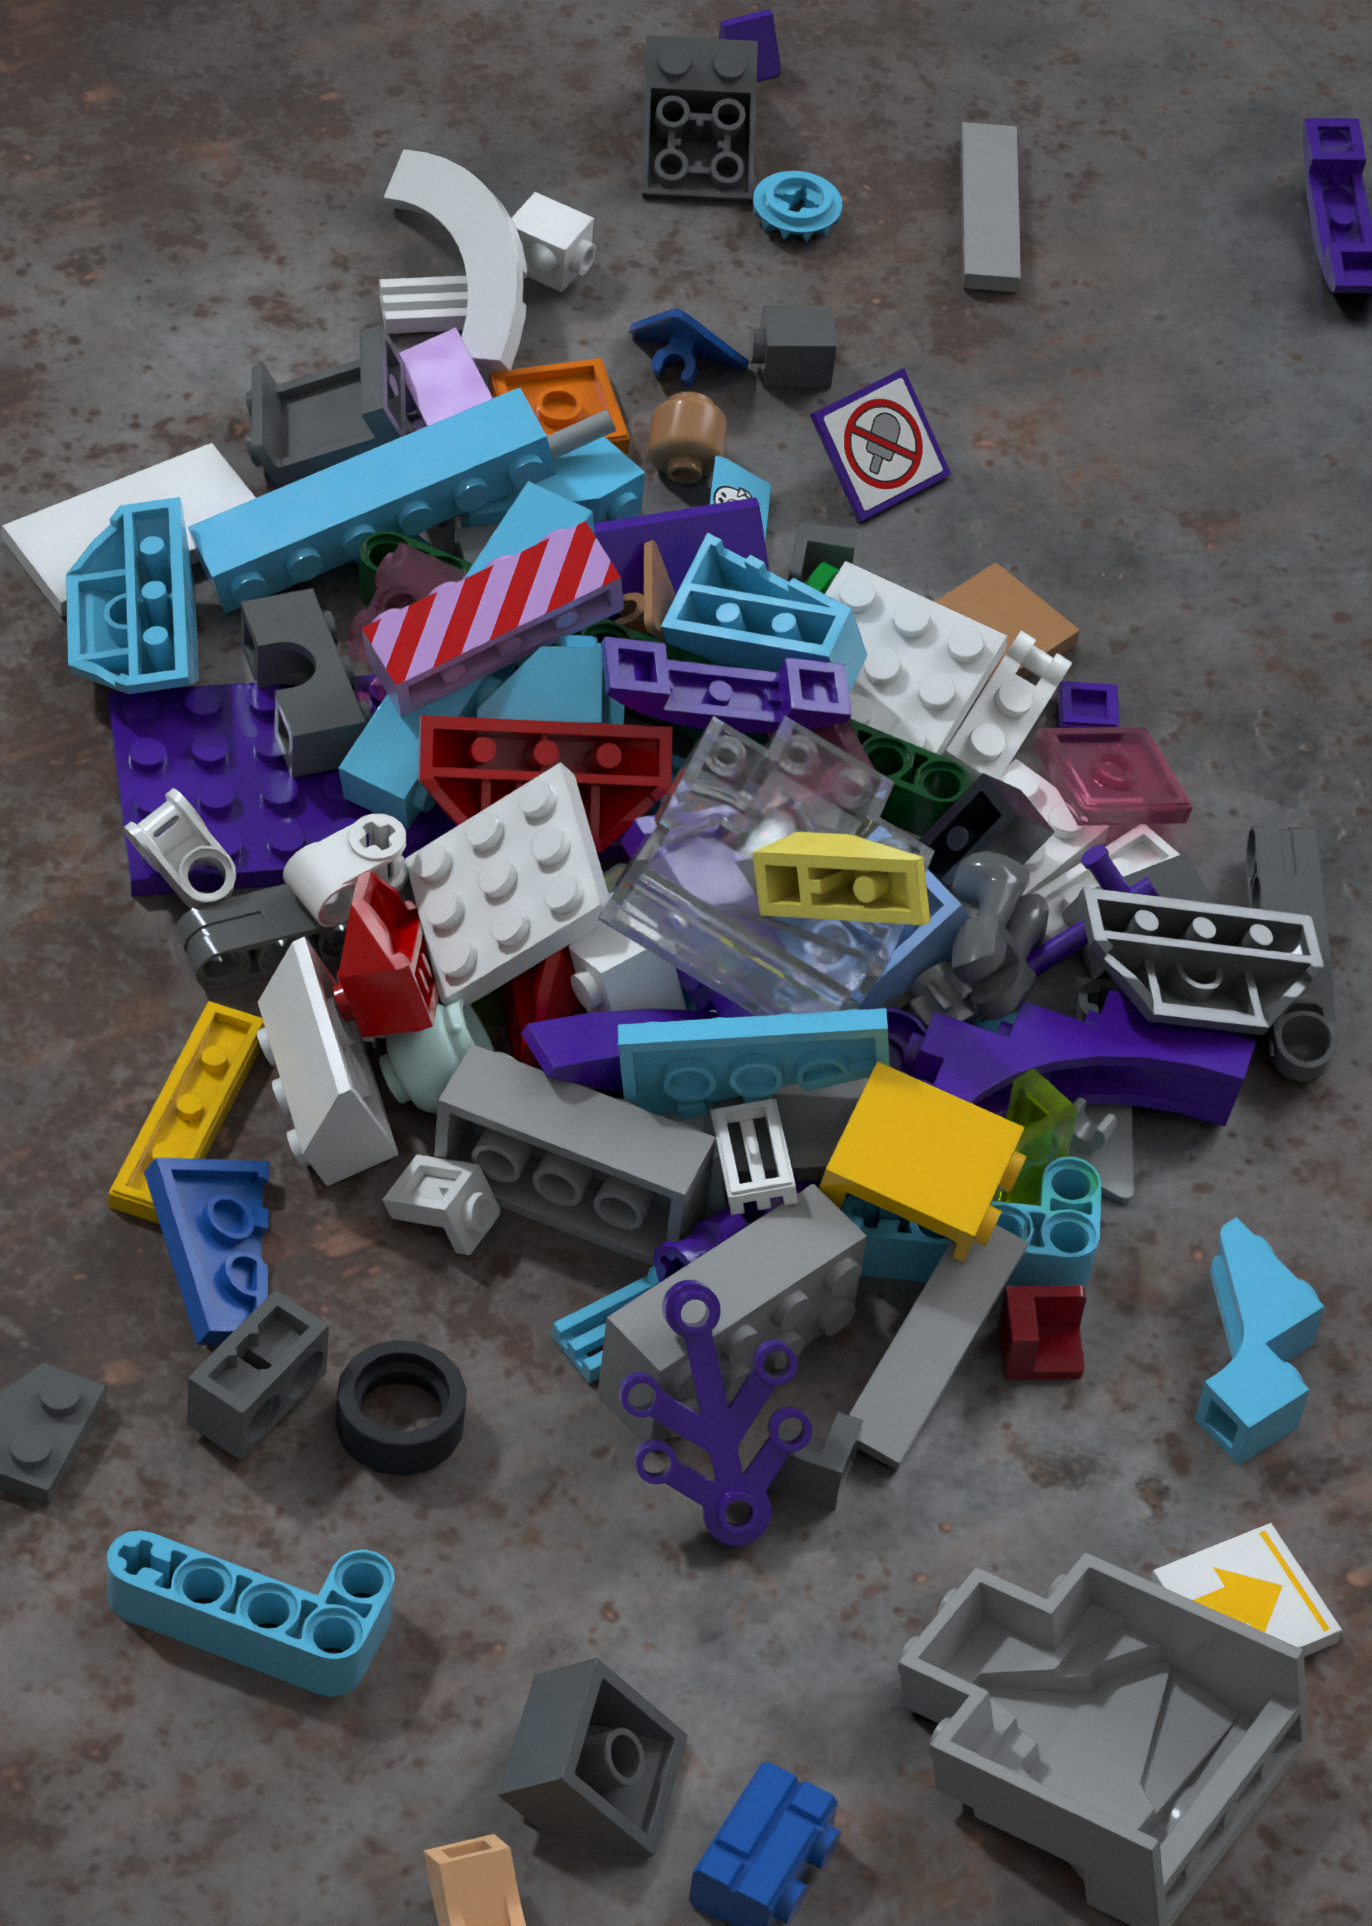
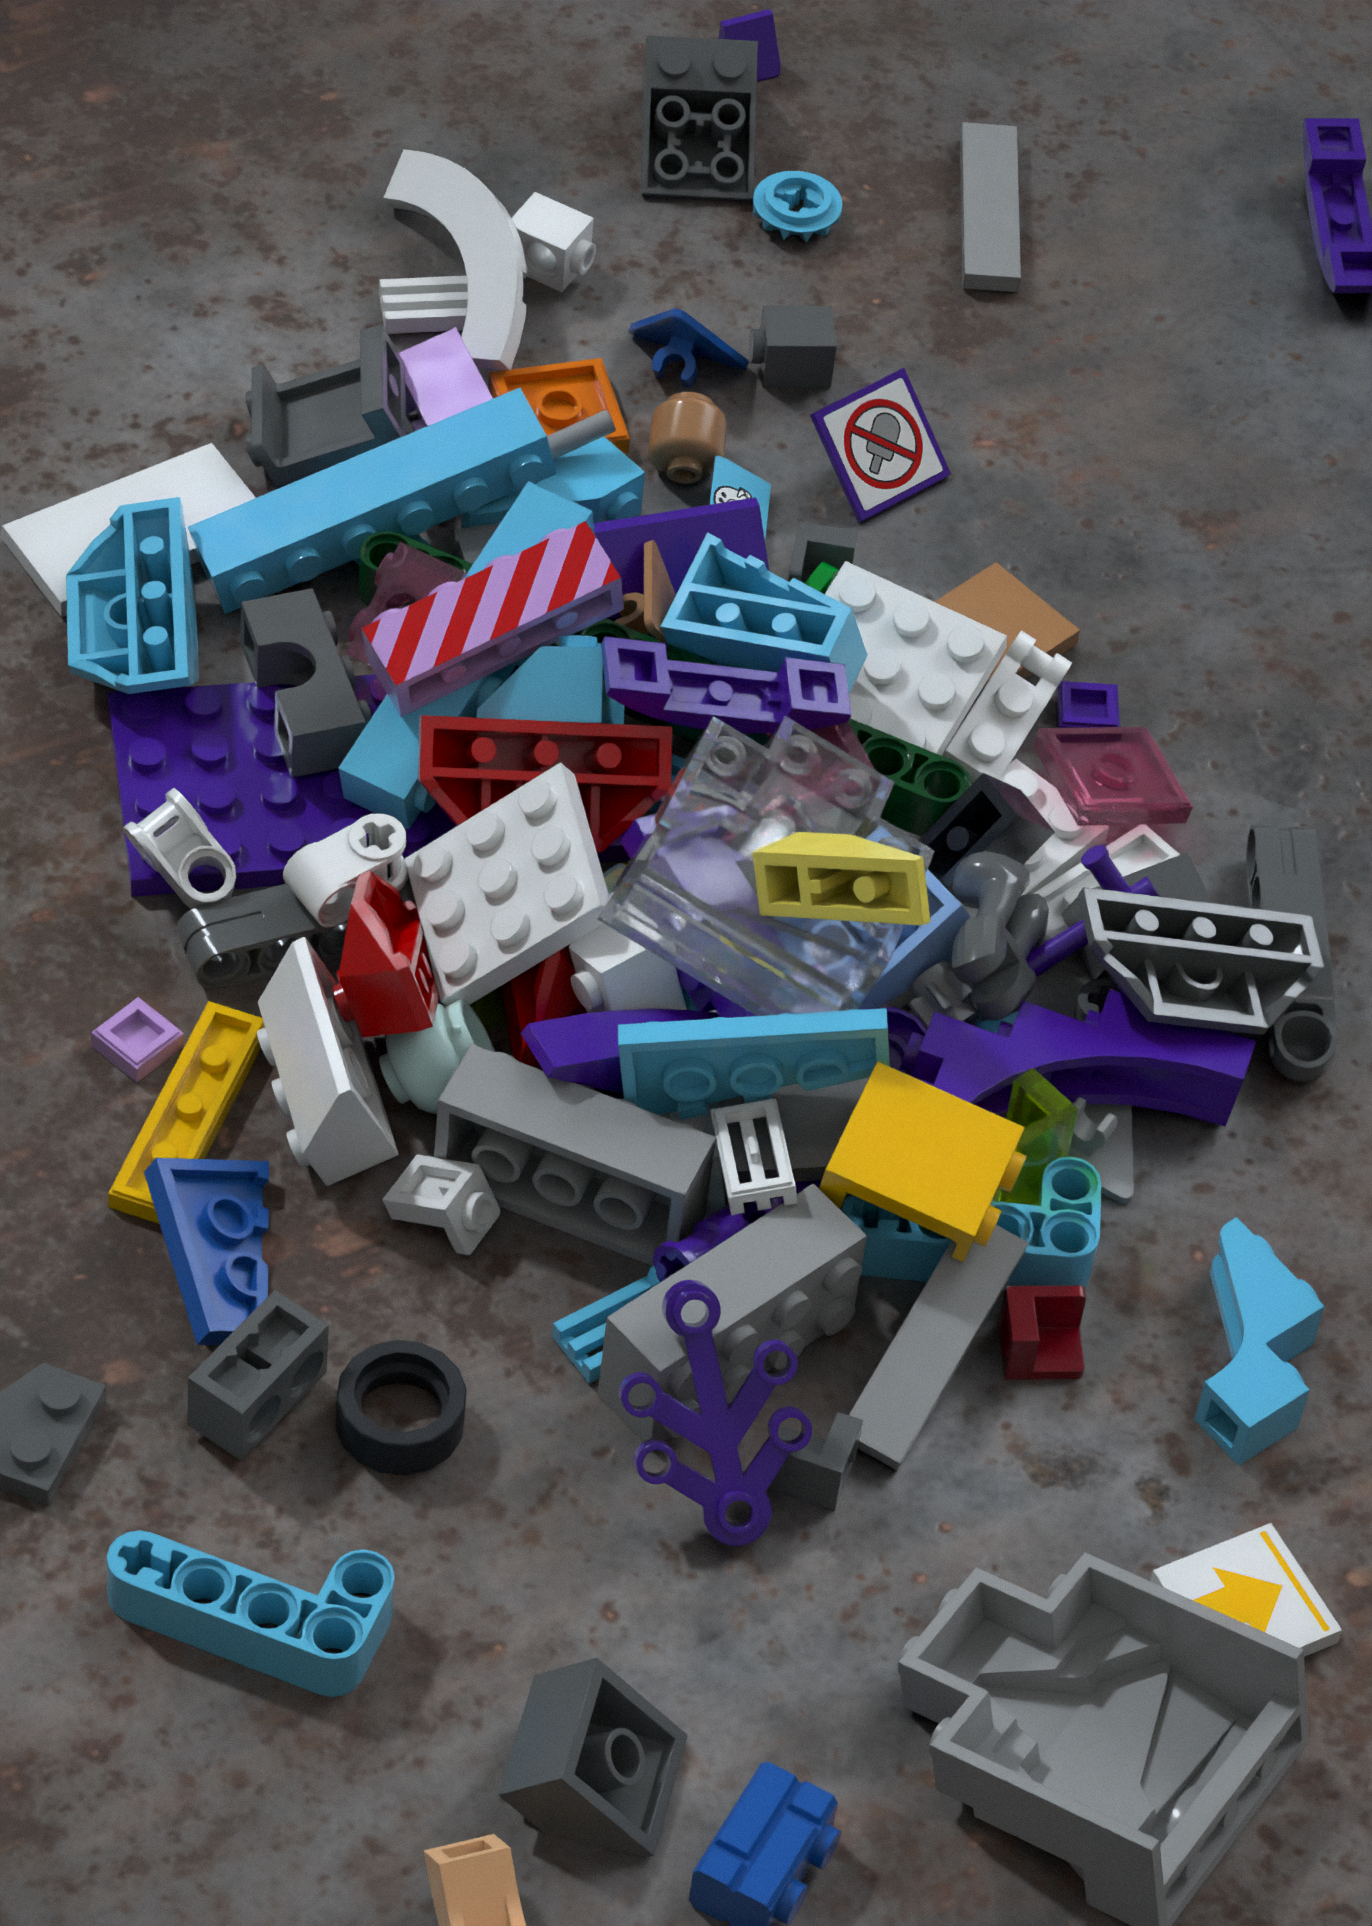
(137, 1039): none -> lavender tile

